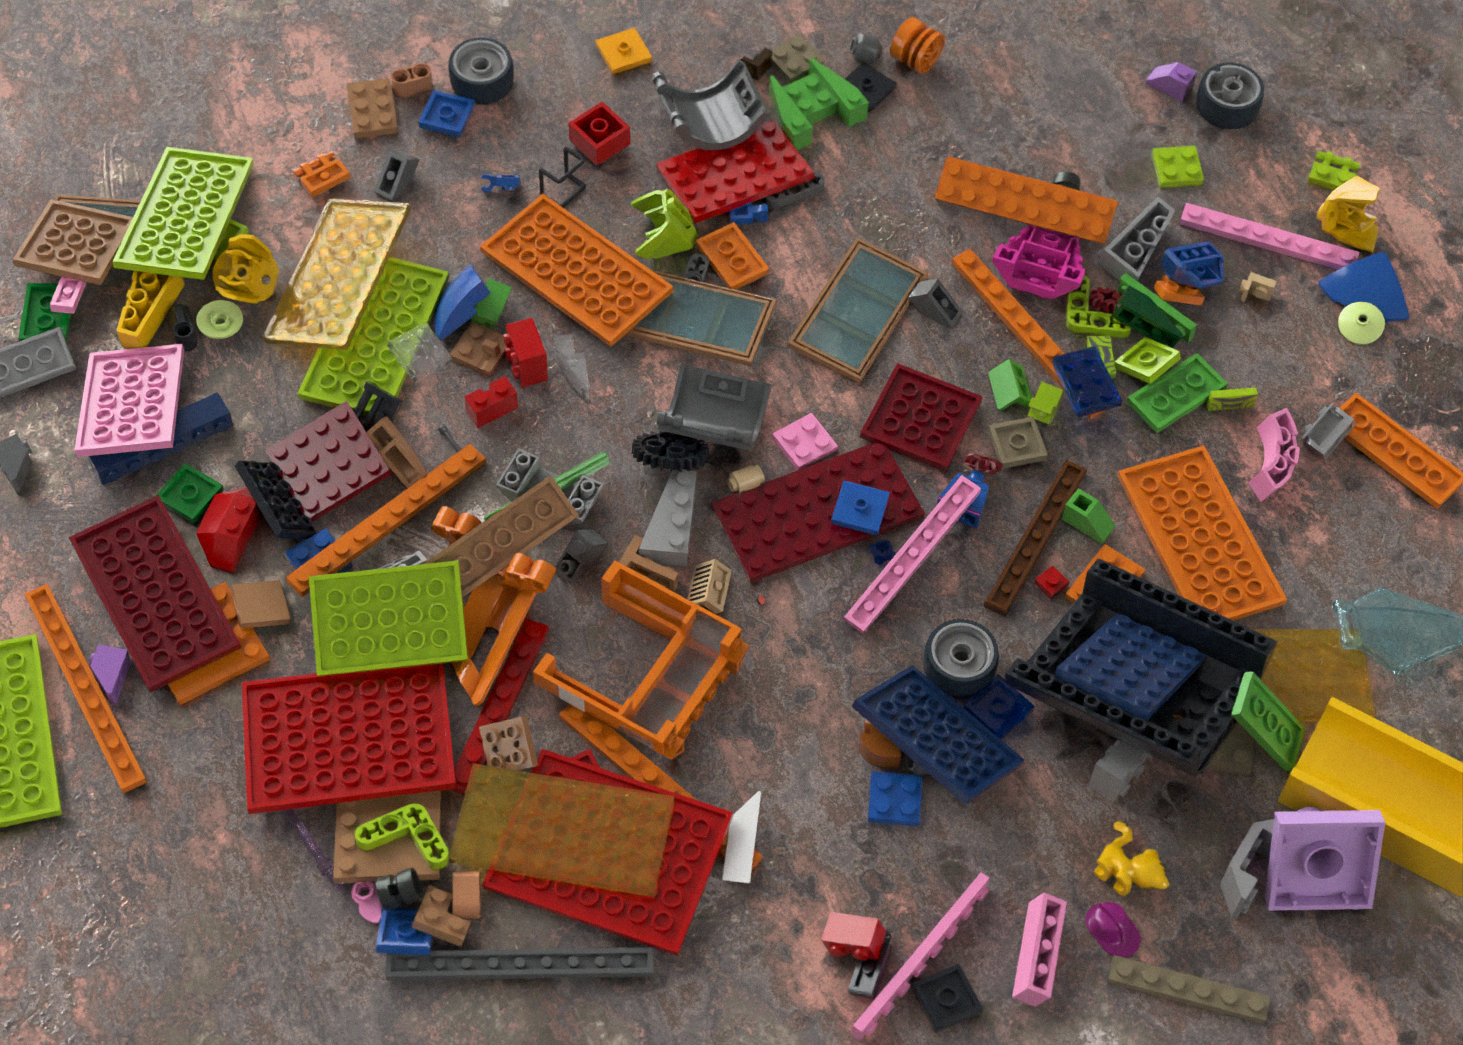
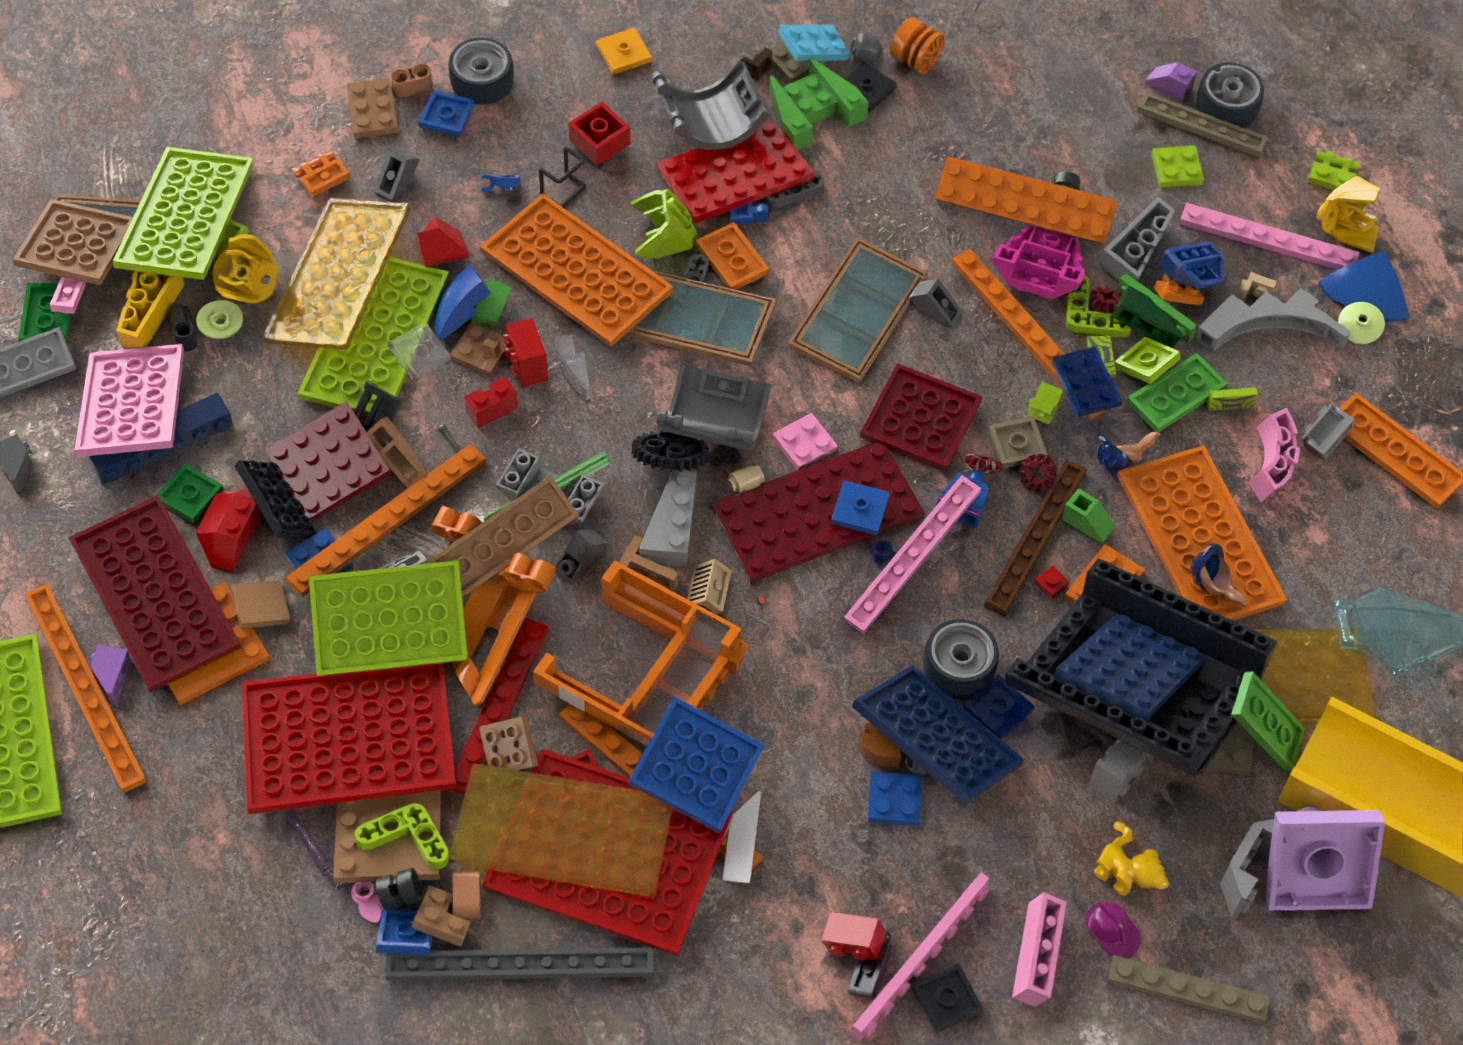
(440, 243): none -> red slope
(696, 764): none -> blue plate
(814, 42): none -> medium azure plate
(1010, 385): bright green panel -> none
(1048, 469): none -> dark red gear
(1120, 456): none -> piece
(1202, 124): none -> dark tan plate
(1214, 574): none -> piece
(1298, 313): none -> light grey arch

